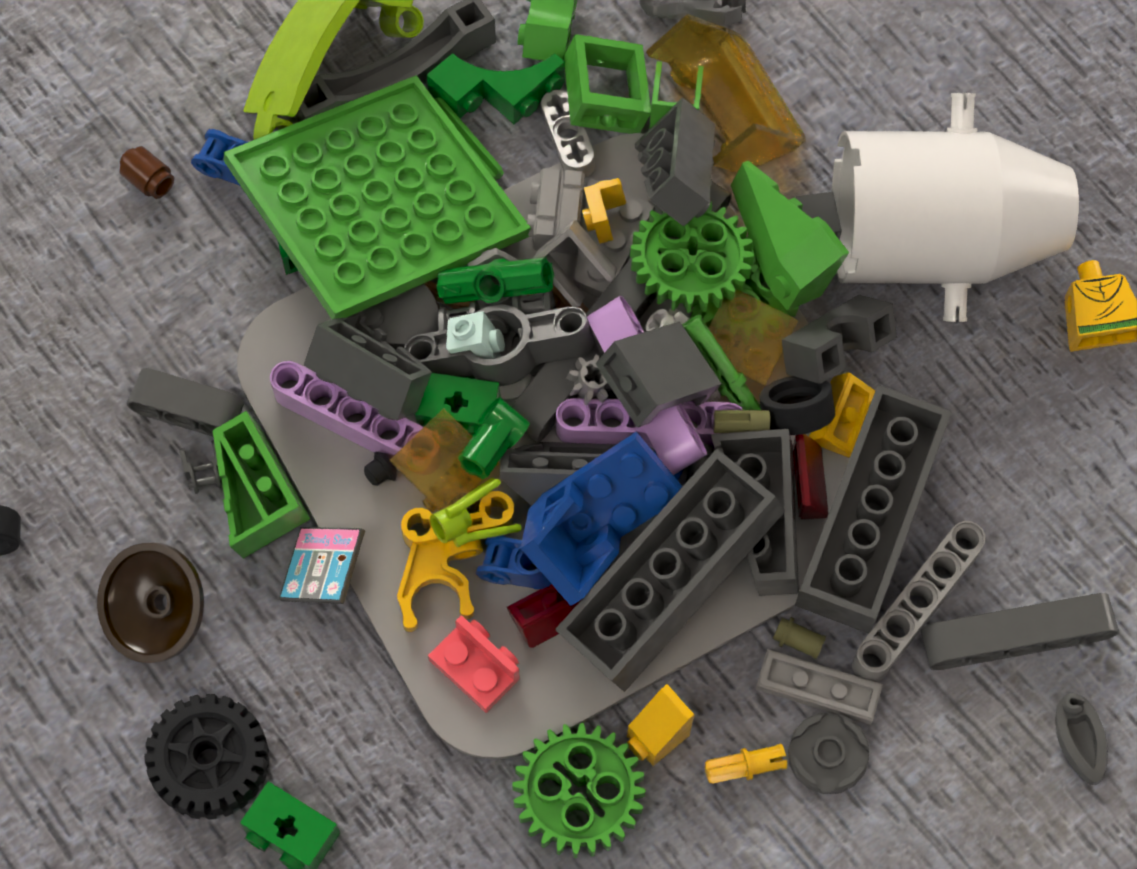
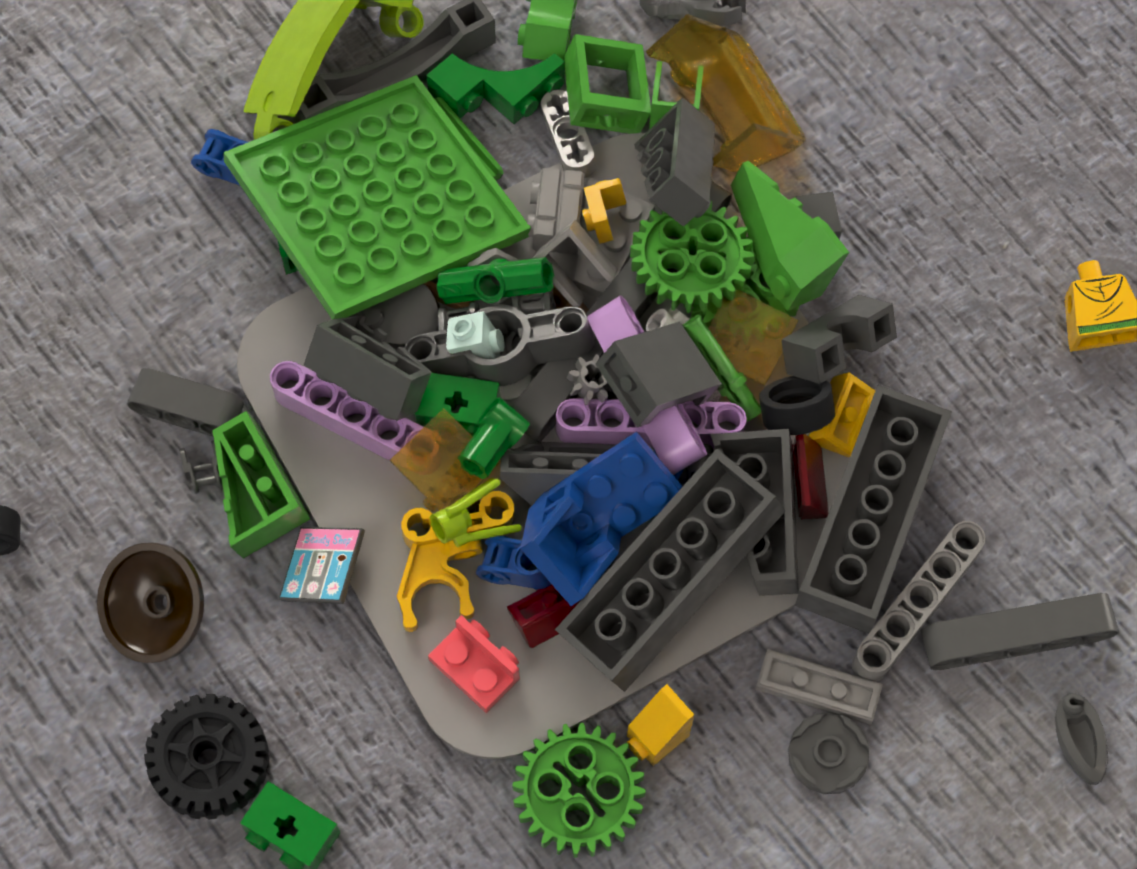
(146, 172): reddish brown brick -> none
(380, 469): black piece -> none
(740, 420): olive piece -> none
(745, 764): yellow axle -> none
(799, 637): olive pin -> none
(948, 206): white piece -> none

